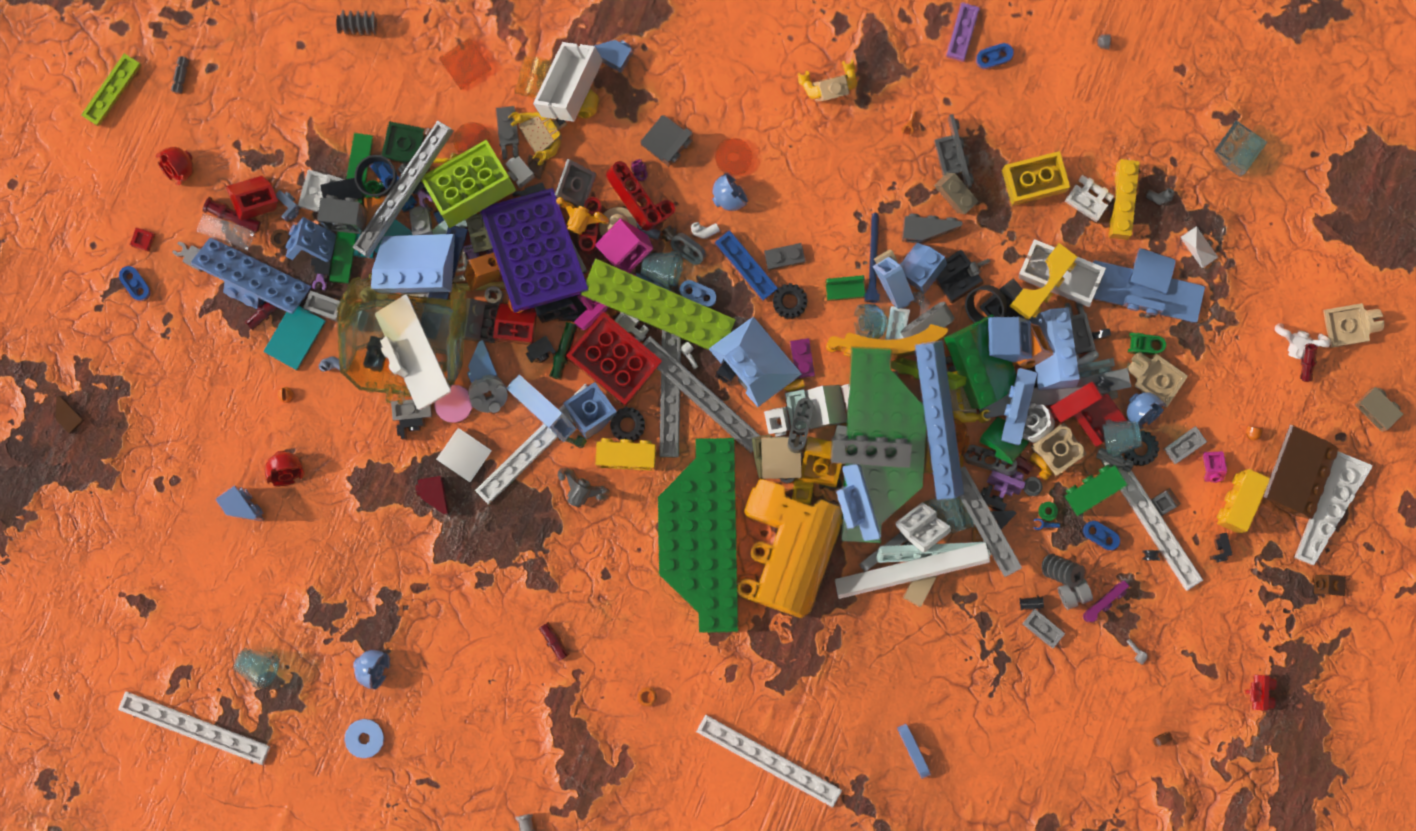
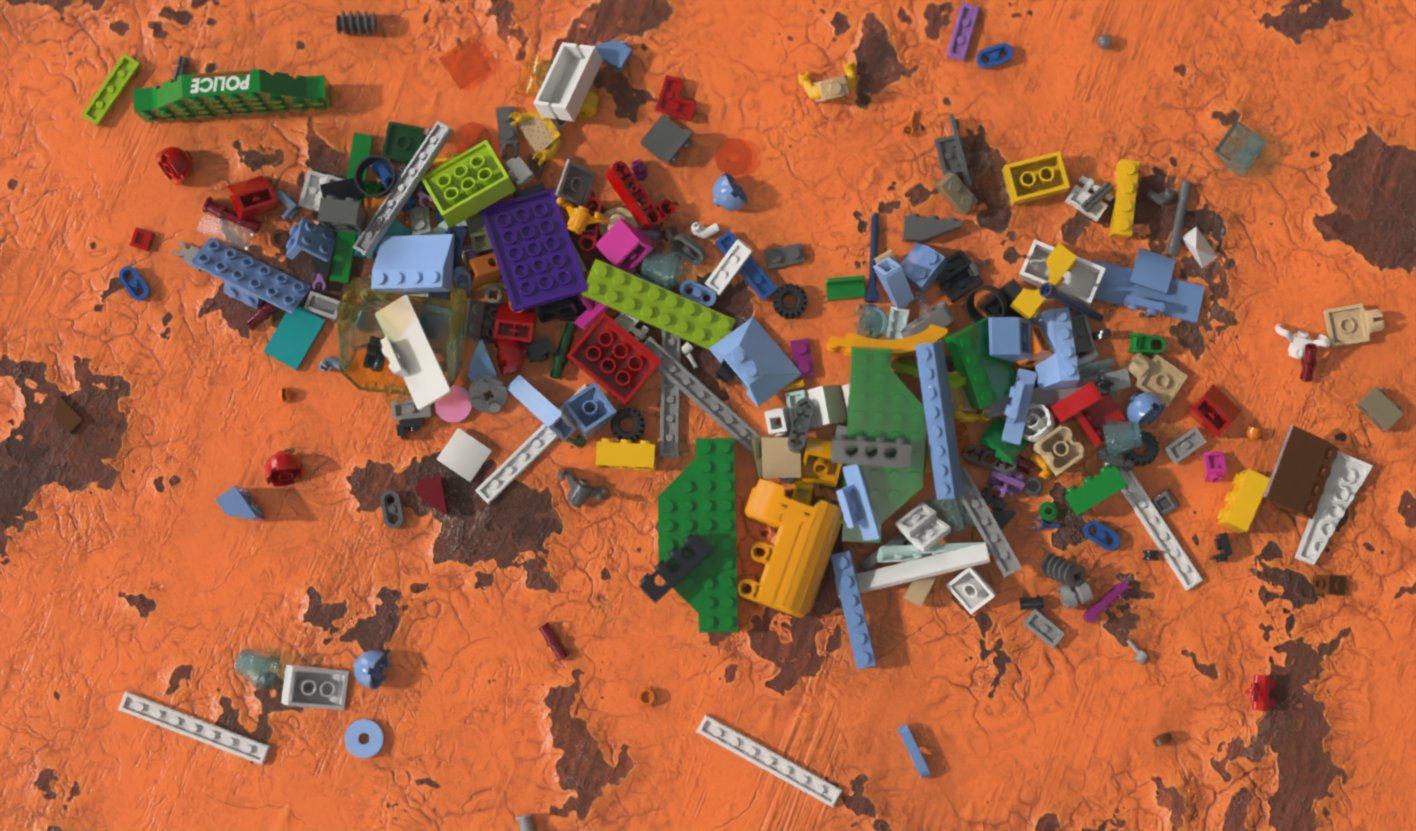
(231, 94): none -> green brick
(314, 687): none -> white slope
(393, 509): none -> dark grey plate
(462, 278): none -> medium blue plate
(509, 356): none -> red cylinder
(671, 104): none -> red plate
(701, 551): none -> black brick
(729, 266): none -> white plate
(856, 622): none -> medium blue arch
(970, 589): none -> white slope
(1049, 291): none -> dark blue piece
(1097, 196): none -> dark grey axle
(1184, 196): none -> dark grey piece
(1214, 411): none -> red slope

